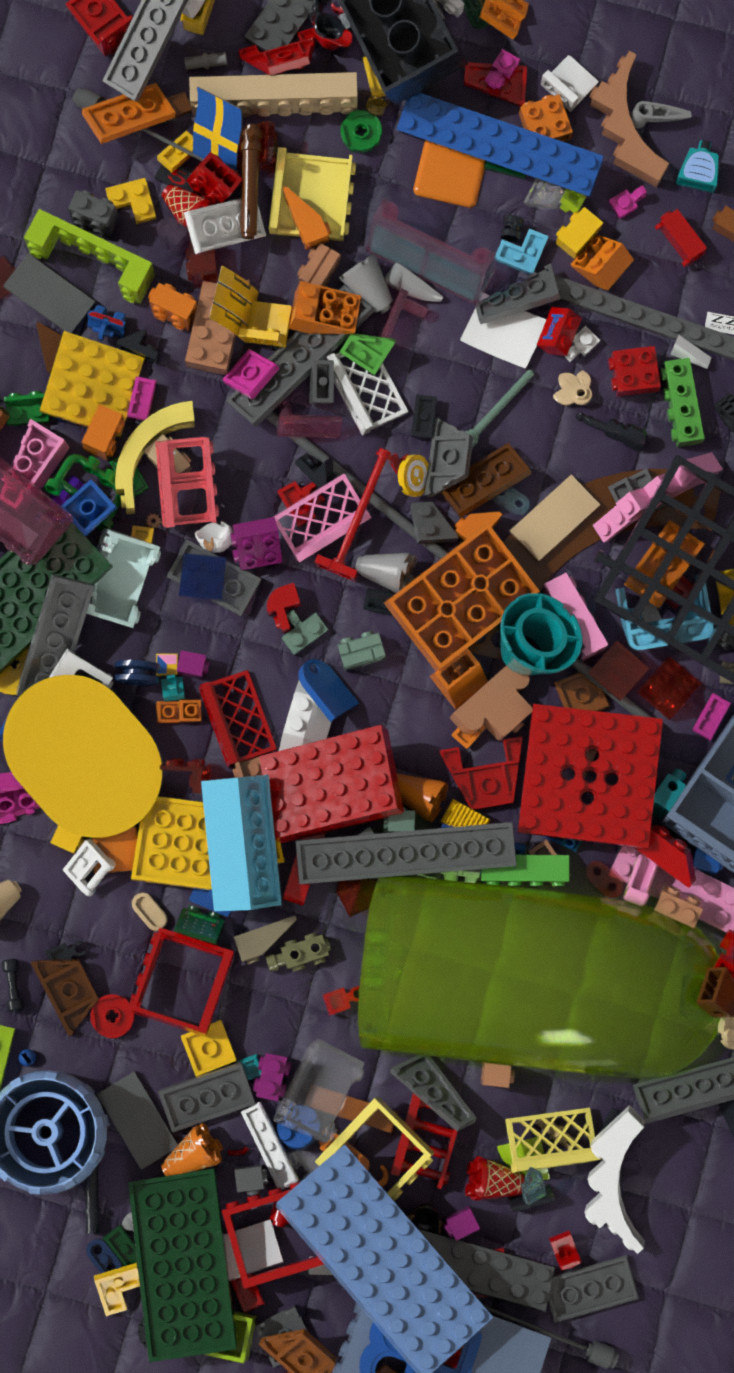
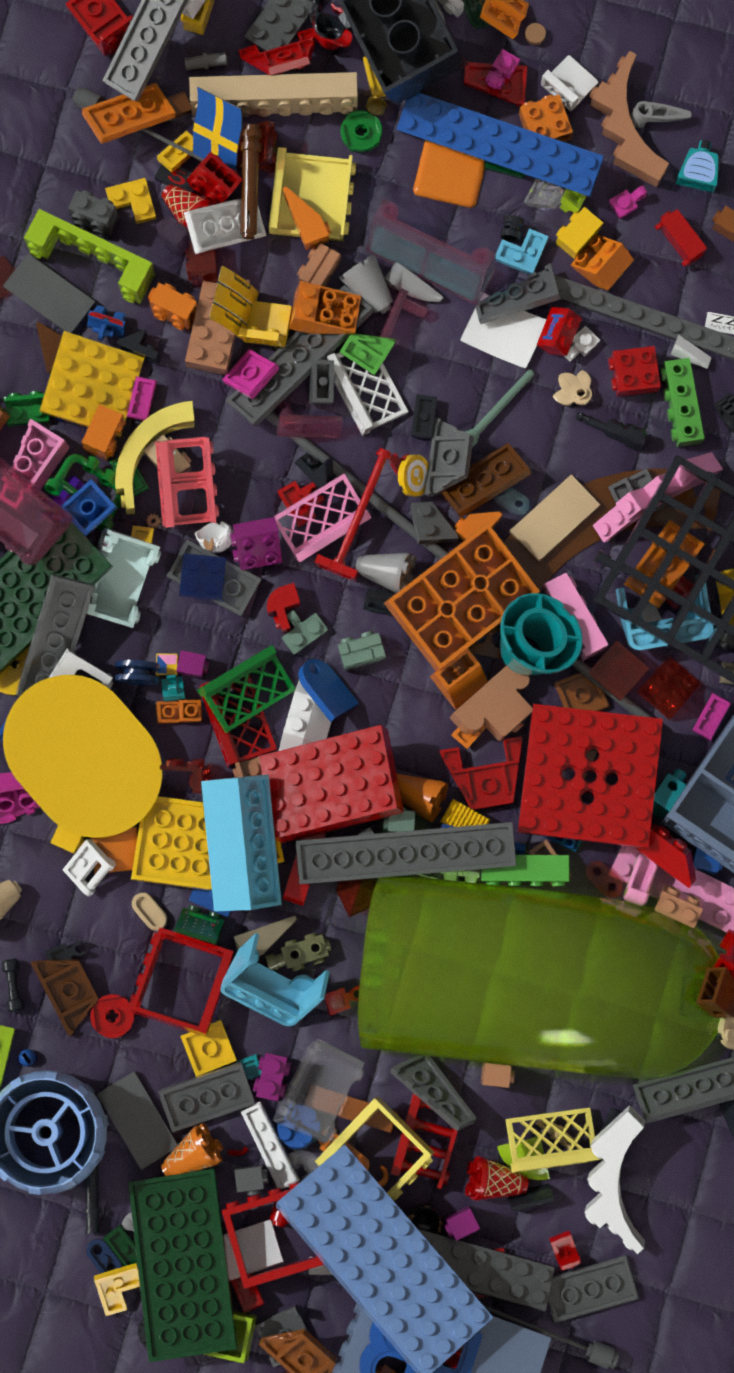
(238, 672): none -> green fence
(268, 991): none -> medium azure windscreen
(533, 1186): clear light blue plate -> none
(535, 34): none -> medium nougat tile

